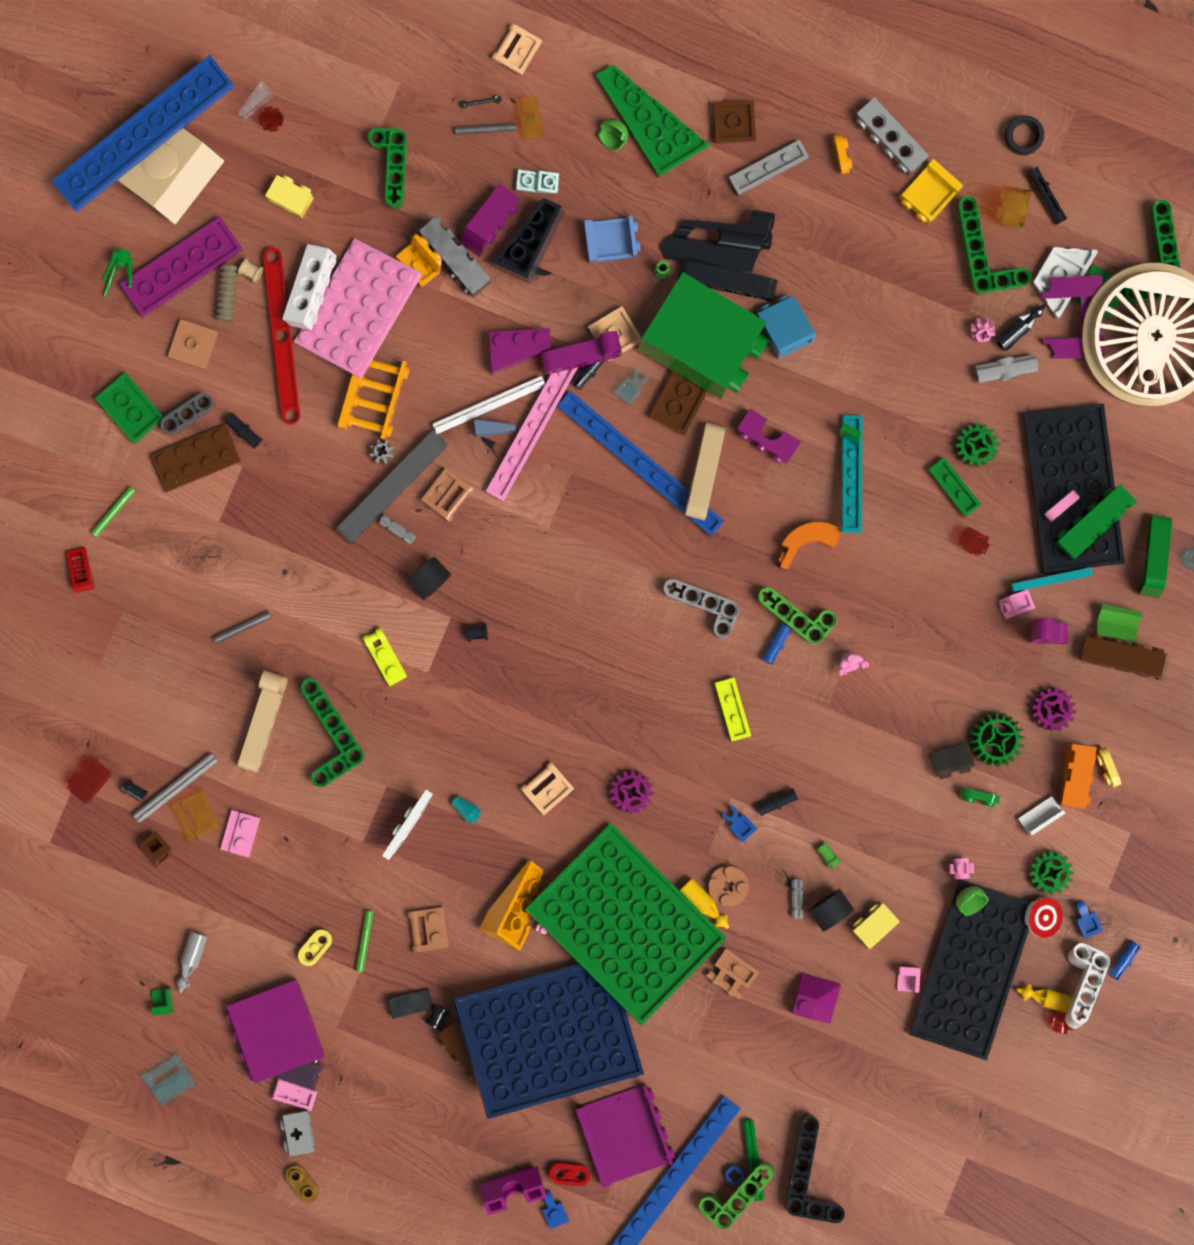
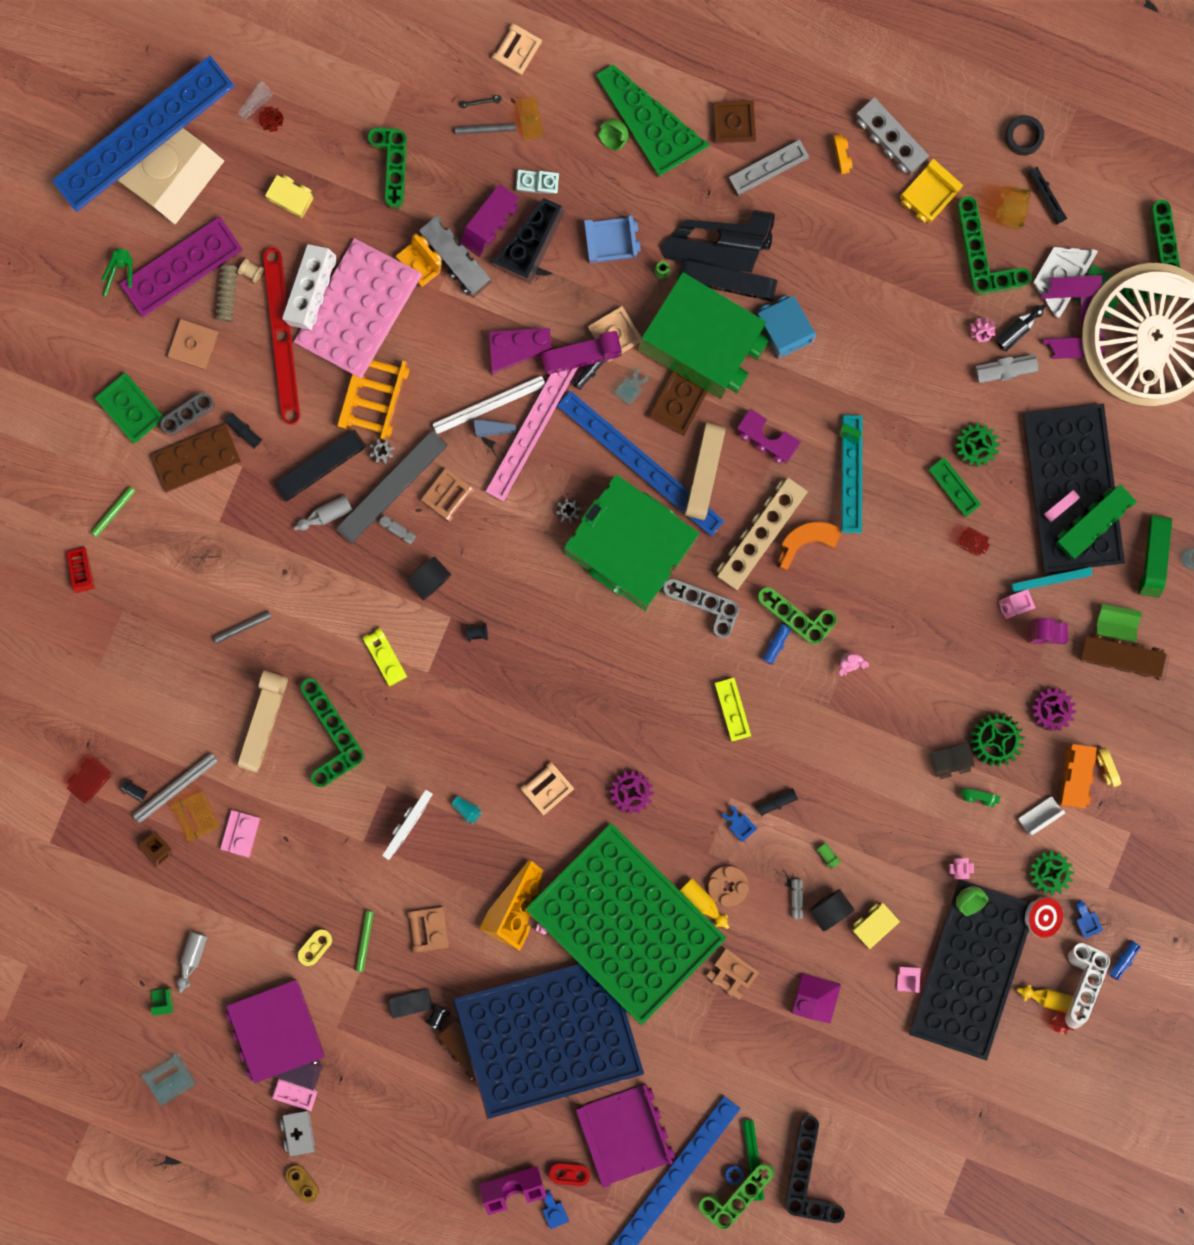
(320, 465): none -> black beam
(326, 513): none -> light grey wheel
(563, 508): none -> light grey gear
(630, 542): none -> green piece
(785, 488): none -> tan brick

